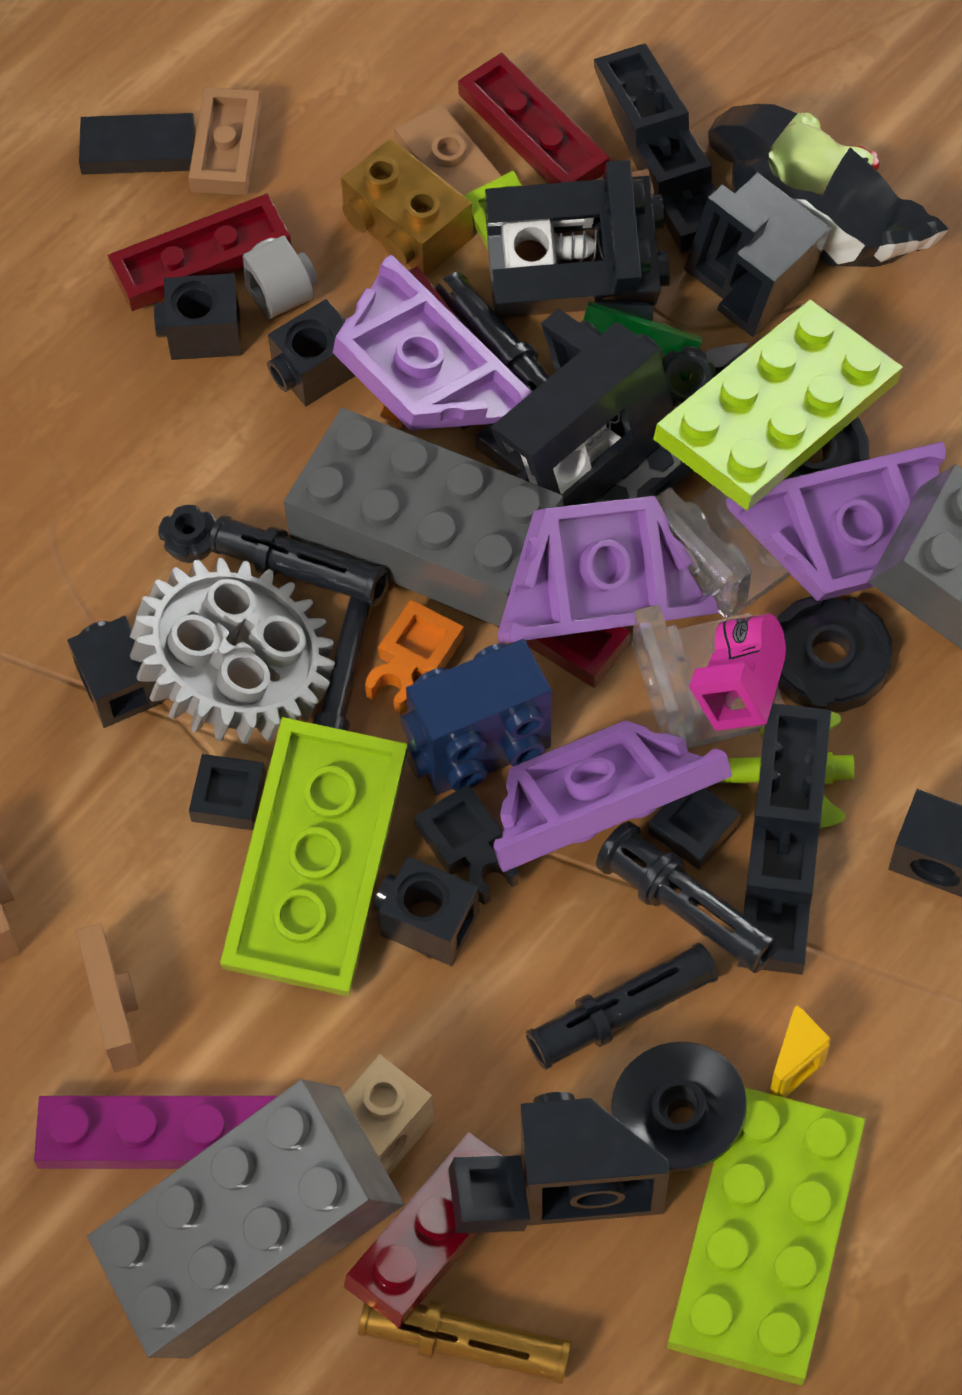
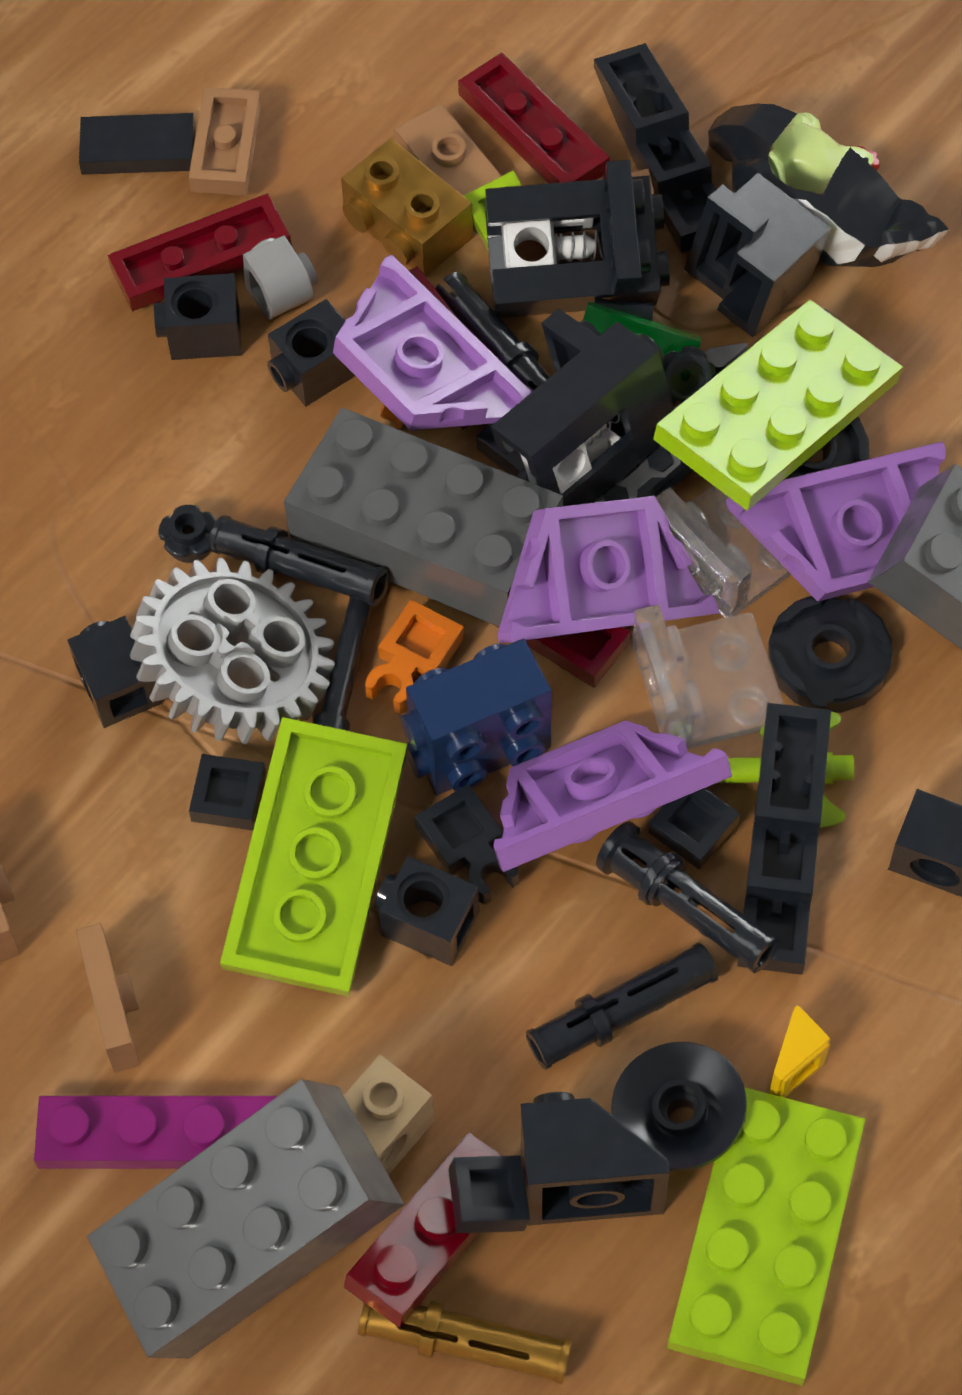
(745, 665): dark pink leg -> none

